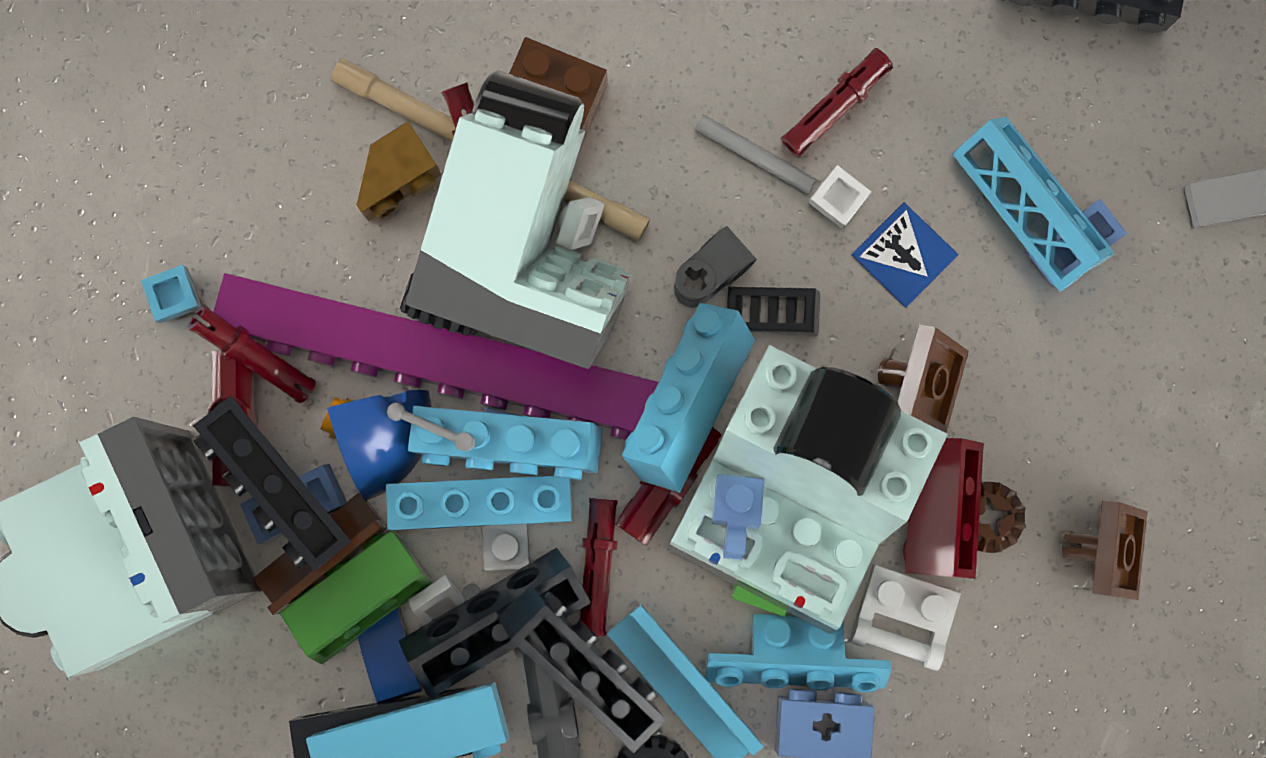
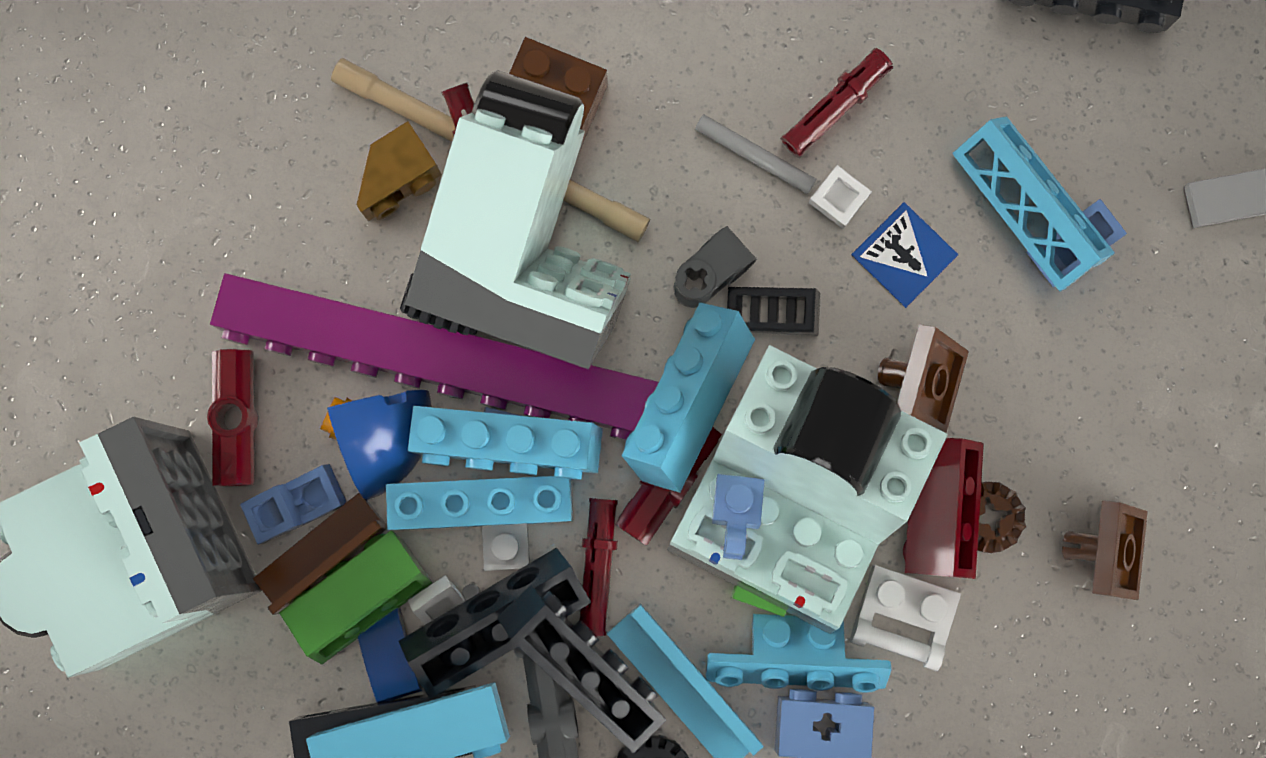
(171, 294): medium azure plate -> none
(236, 344): dark red pin -> none
(271, 482): black brick -> none
(463, 441): light grey hinge -> none
(579, 222): white plate -> none

